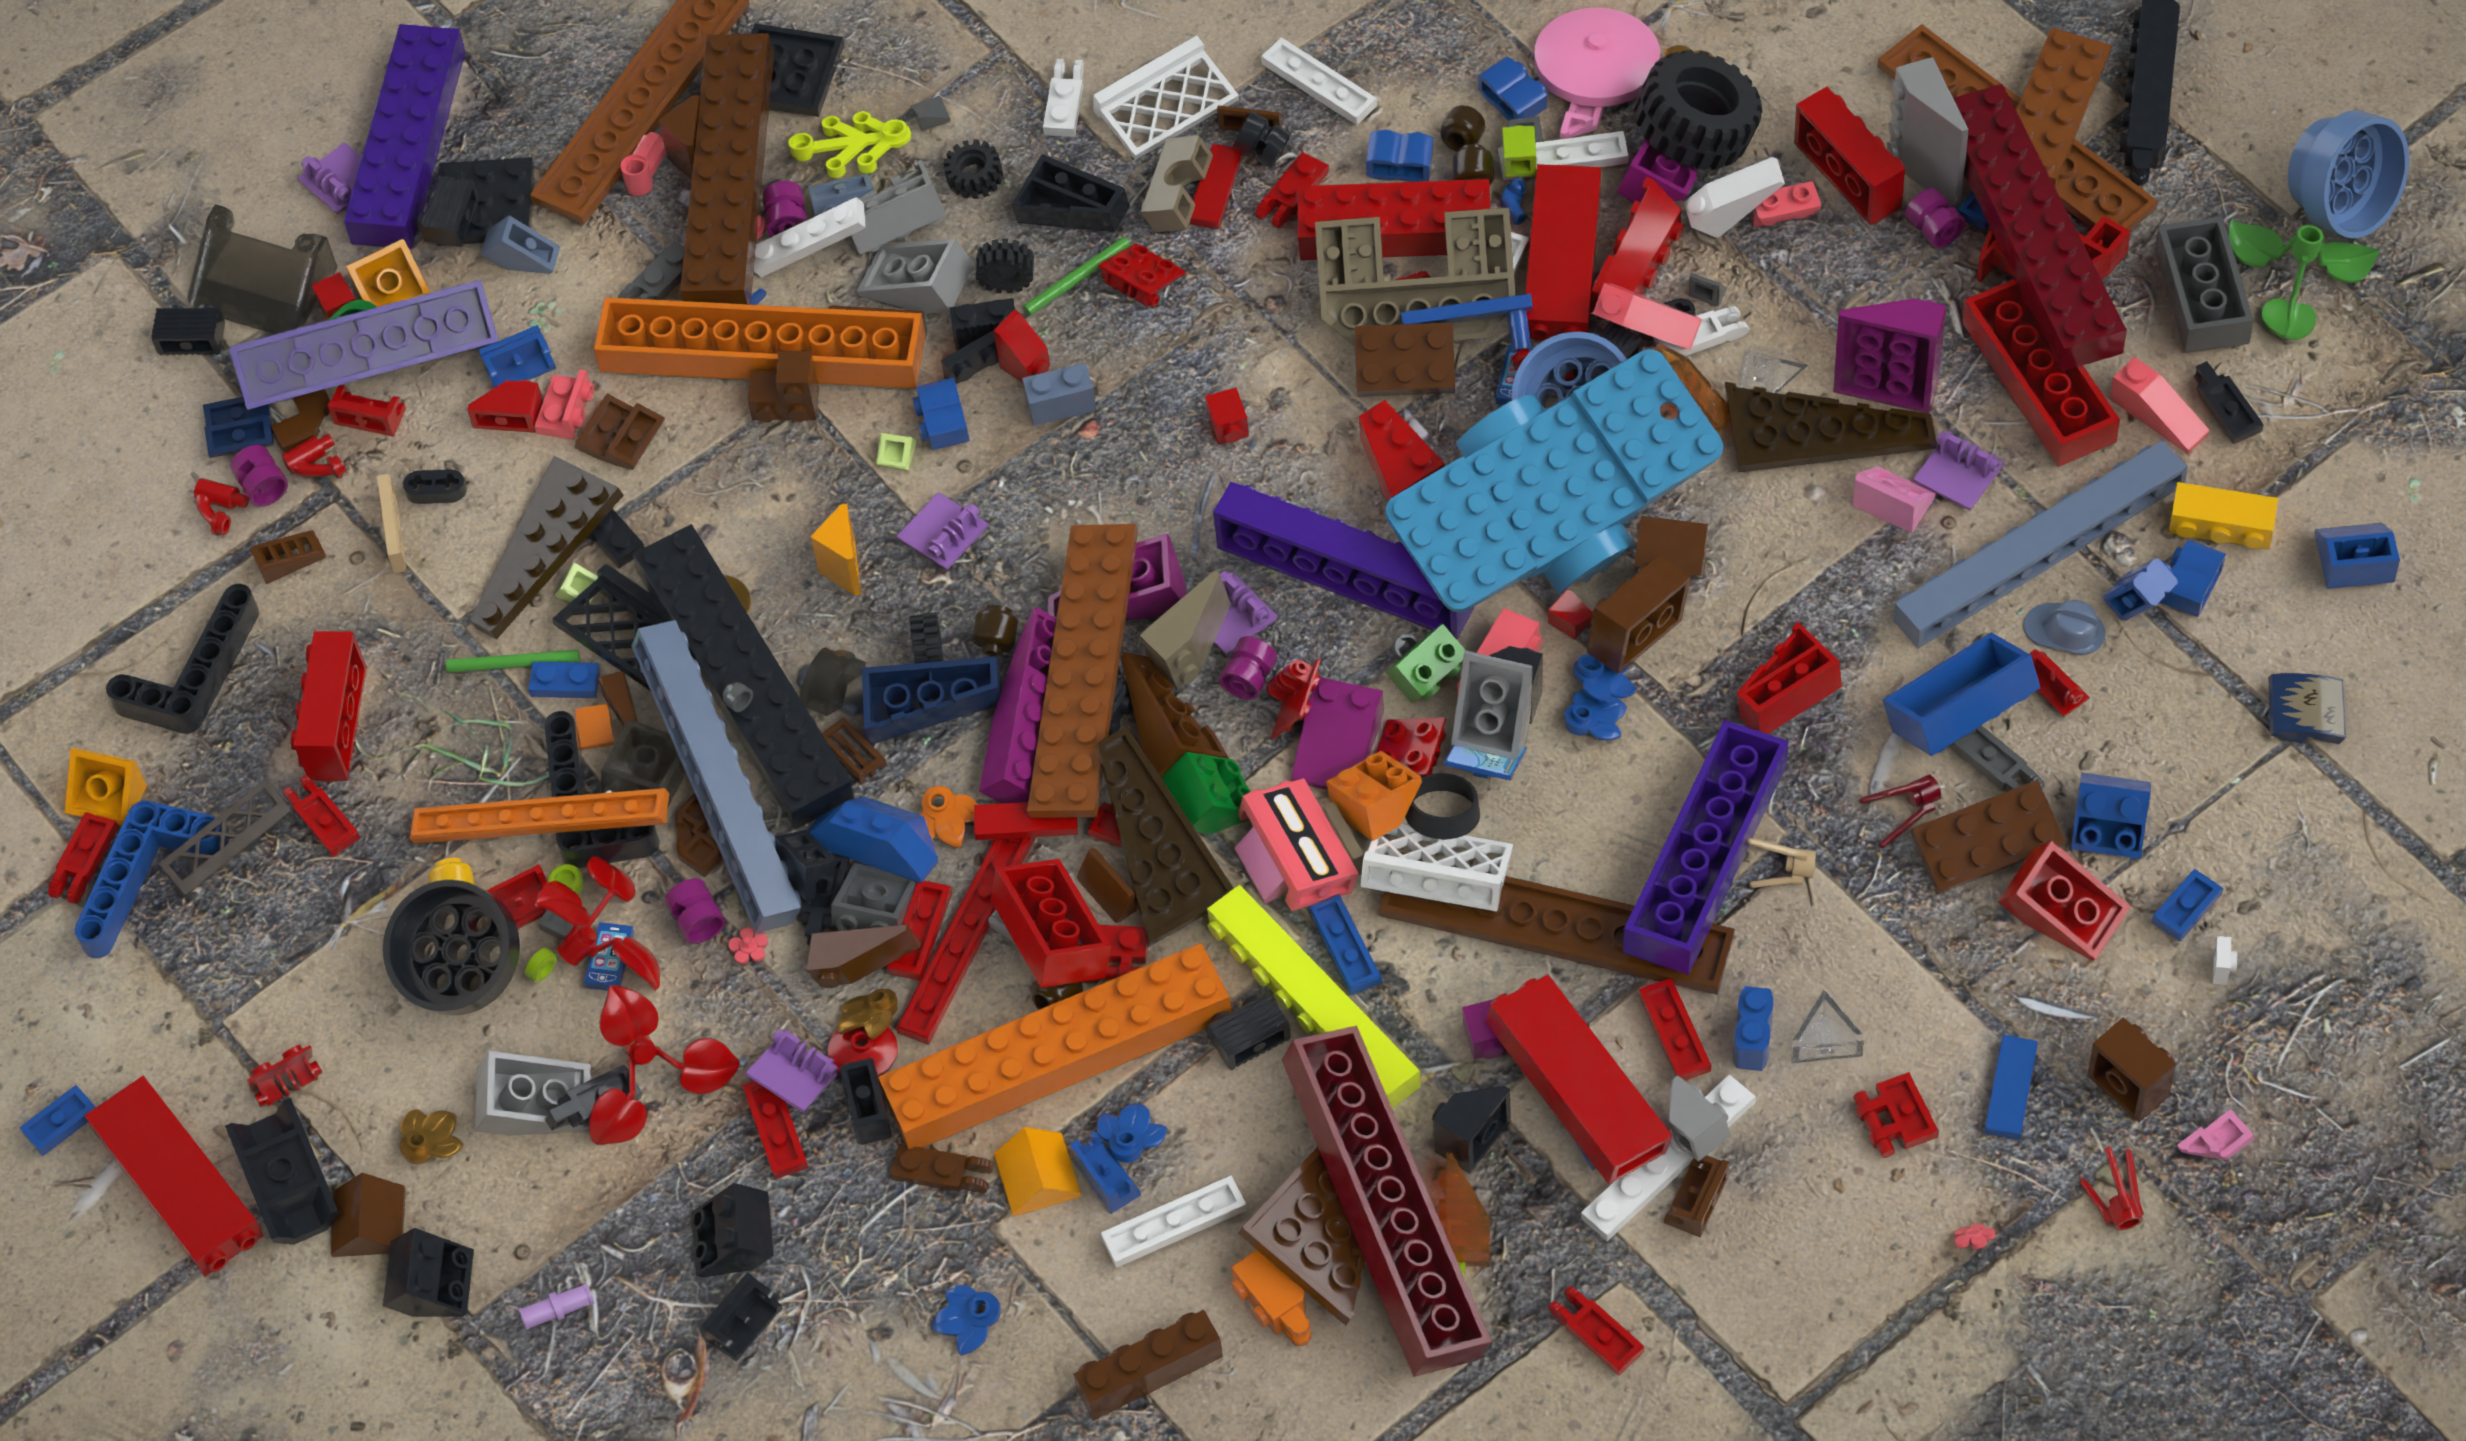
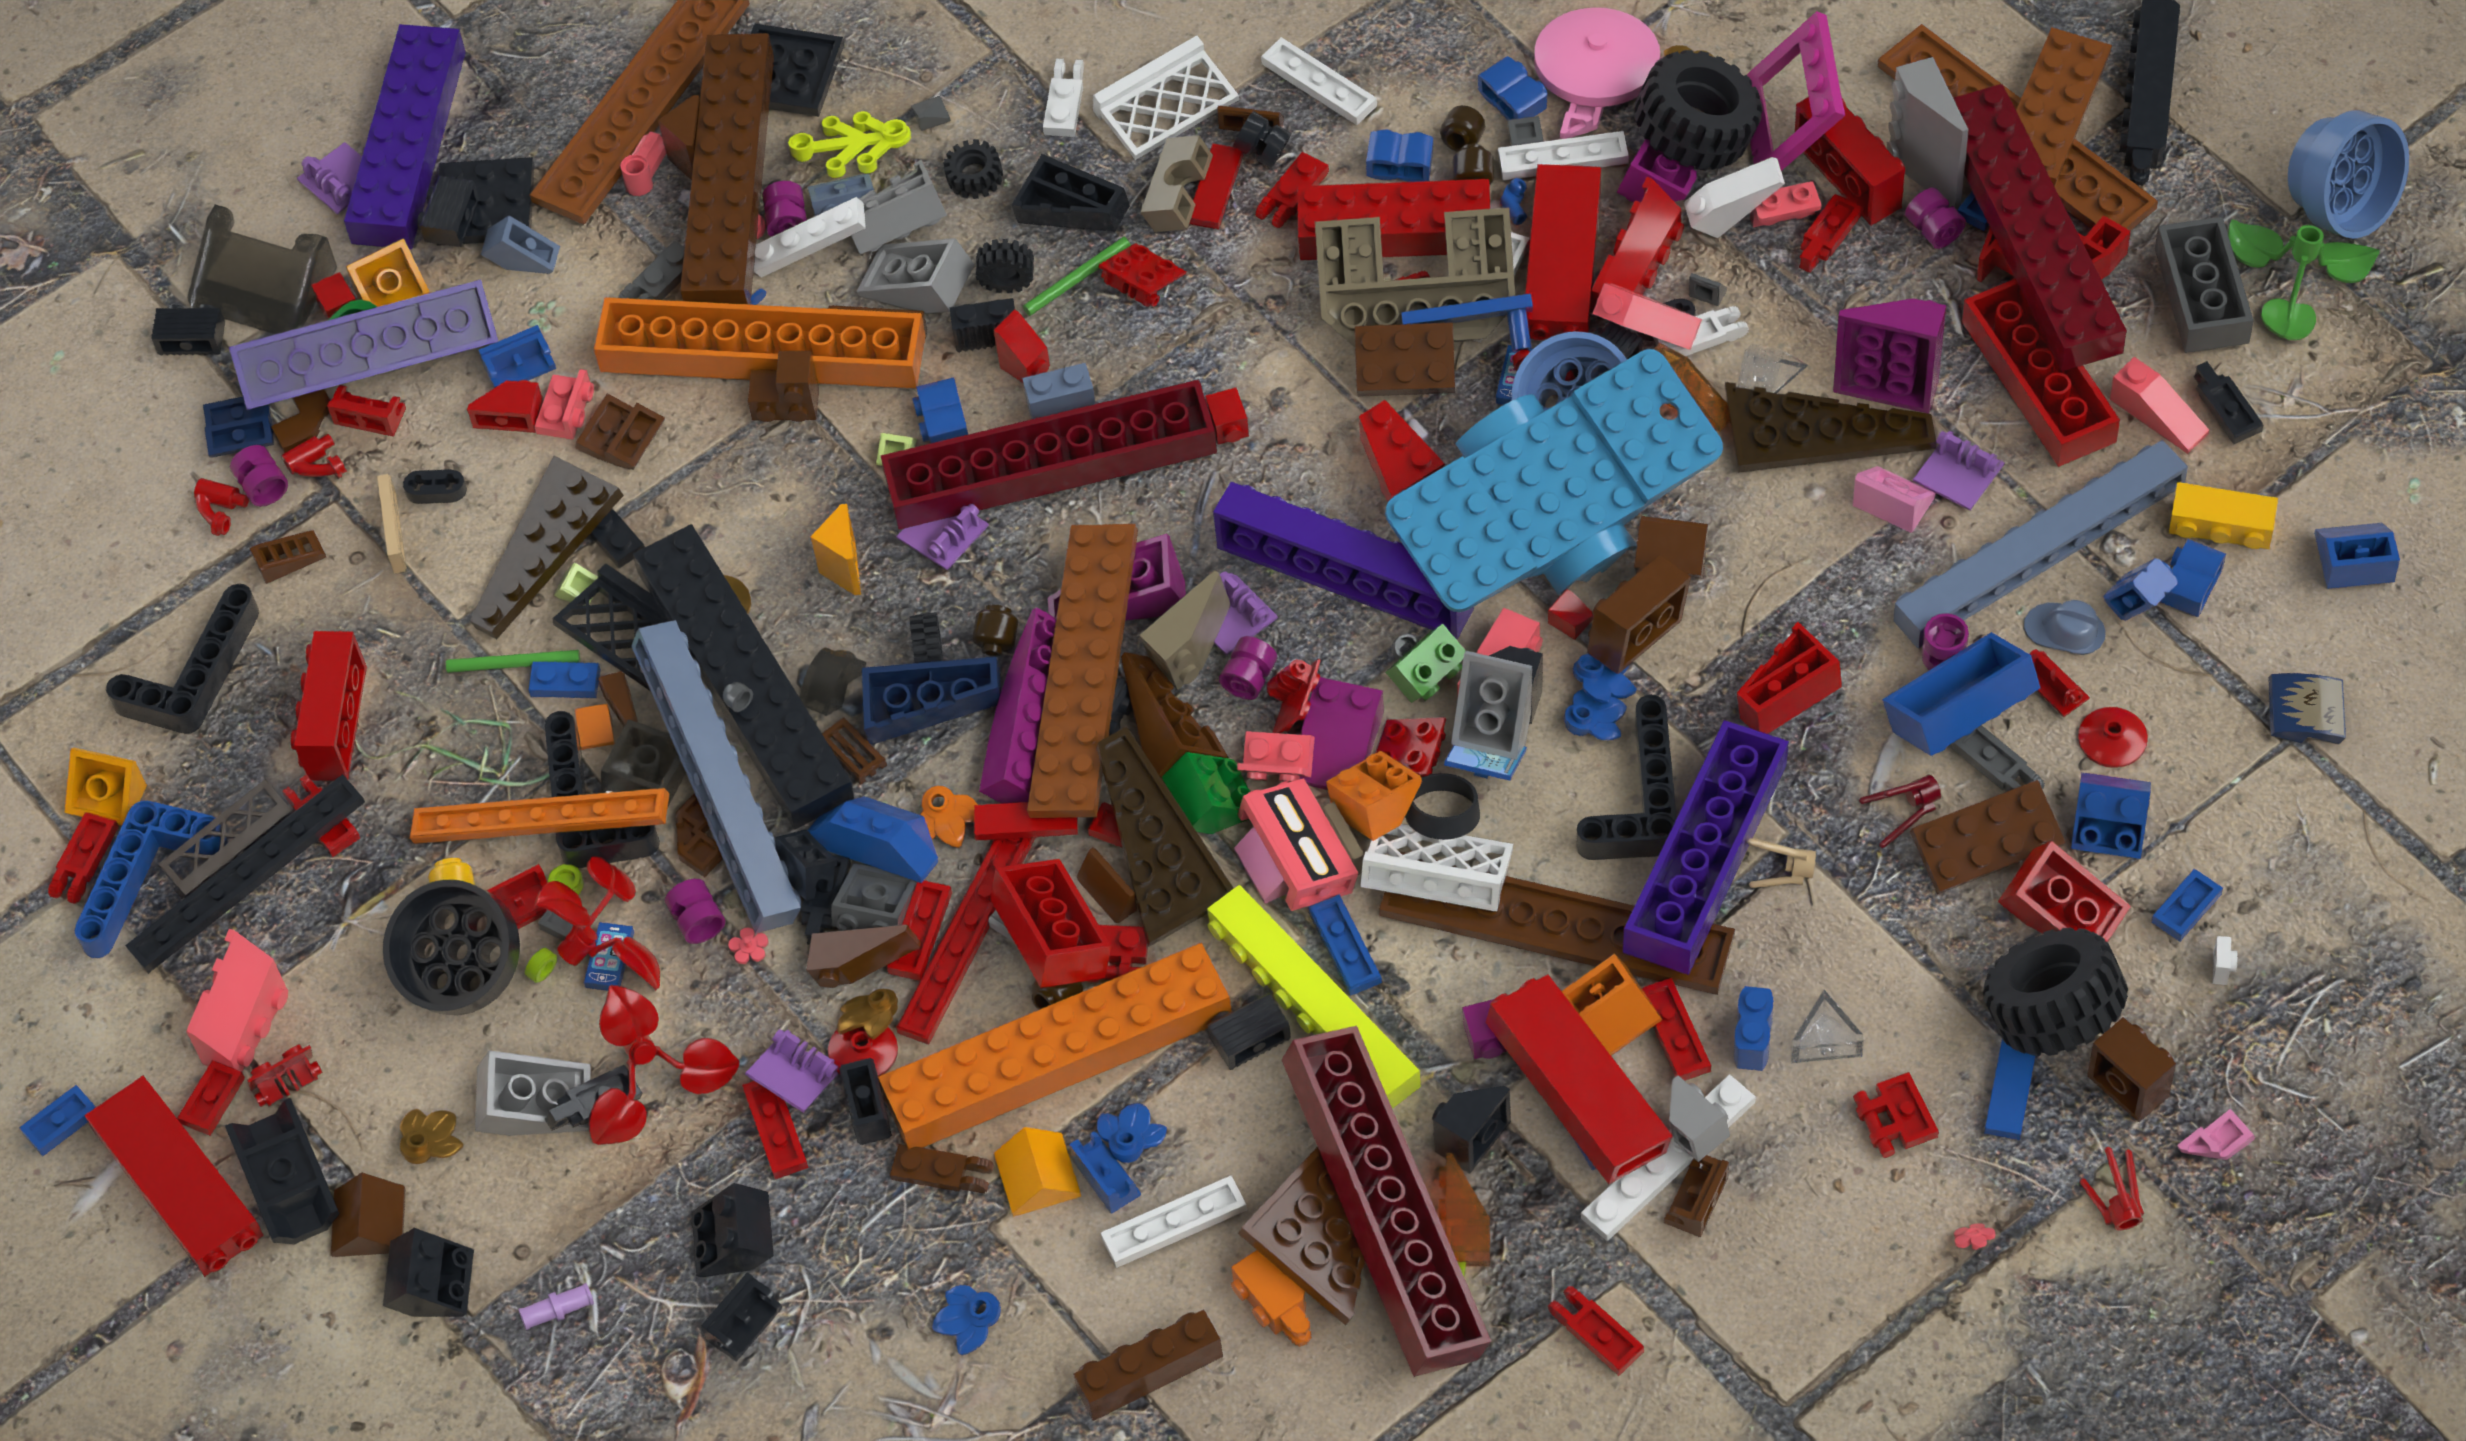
(211, 1098): none -> red plate
(238, 1006): none -> coral wedge
(245, 873): none -> black plate
(971, 359): black plate -> none
(1049, 454): none -> dark red brick
(1277, 755): none -> coral bracket
(1519, 151): lime brick -> none
(1612, 1004): none -> orange slope
(1653, 790): none -> black beam
(1823, 88): none -> dark pink hinge
(1828, 231): none -> red hinge
(1943, 638): none -> magenta wheel
(2055, 991): none -> black tyre
(2110, 748): none -> red dish

